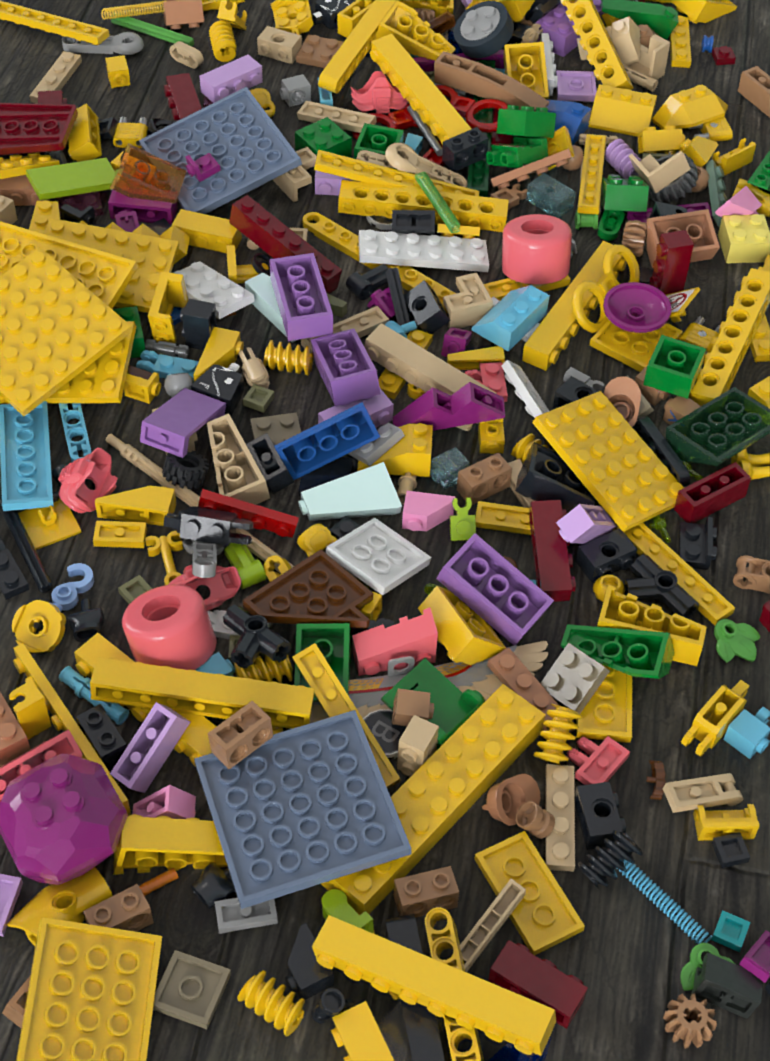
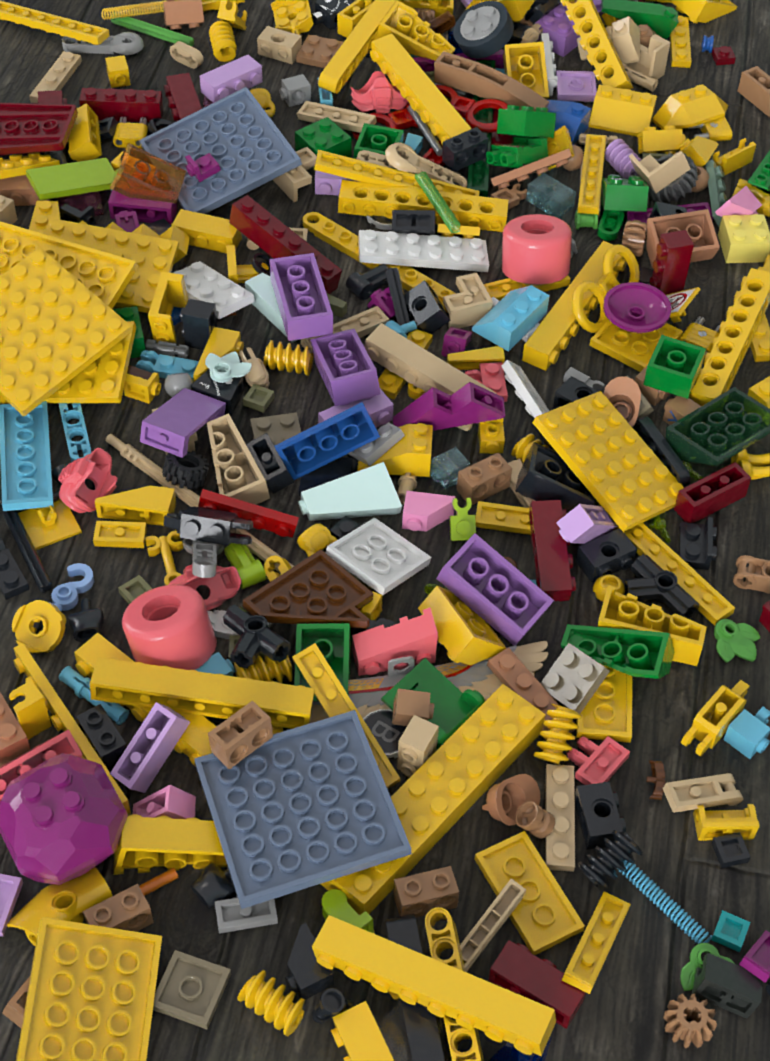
(122, 102): none -> dark red brick
(226, 367): none -> light aqua plate
(596, 942): none -> yellow tile

